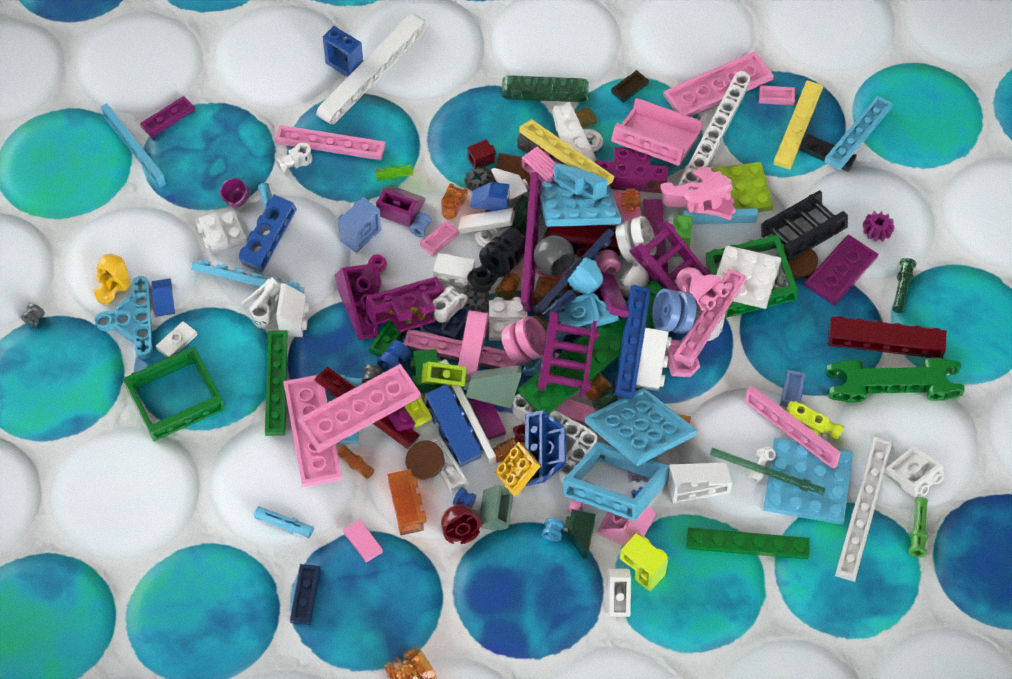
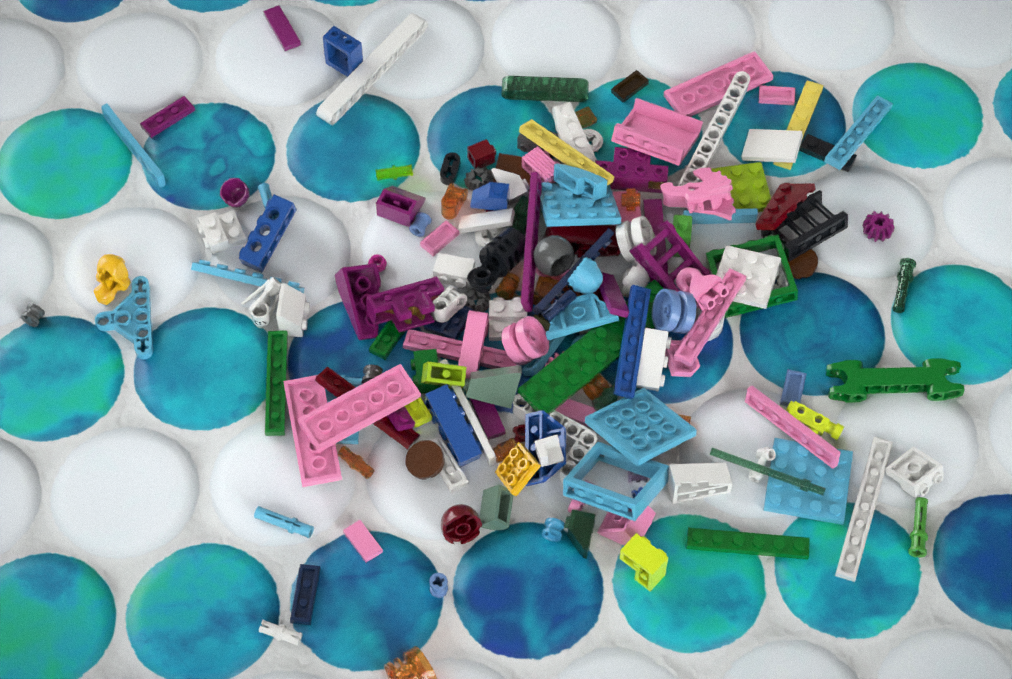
(163, 297): blue slope -> none
(176, 340): white plate -> none
(186, 417): green window -> none
(280, 632): none -> white pin
(282, 28): none -> magenta tile
(295, 157): white connector -> none
(331, 142): bright pink plate -> none
(359, 224): medium blue container -> none
(396, 354): blue wheel -> none
(406, 502): clear orange brick -> none
(435, 590): none -> medium blue bush
(446, 167): none -> black beam
(464, 497): blue wheel -> none
(548, 450): none -> white panel
(550, 360): magenta fence -> none
(608, 262): bright pink head -> none
(619, 592): white slope -> none
(772, 145): none -> white tile
(783, 202): none -> dark red wing
(841, 270): magenta tile -> none
(886, 337): dark red brick -> none

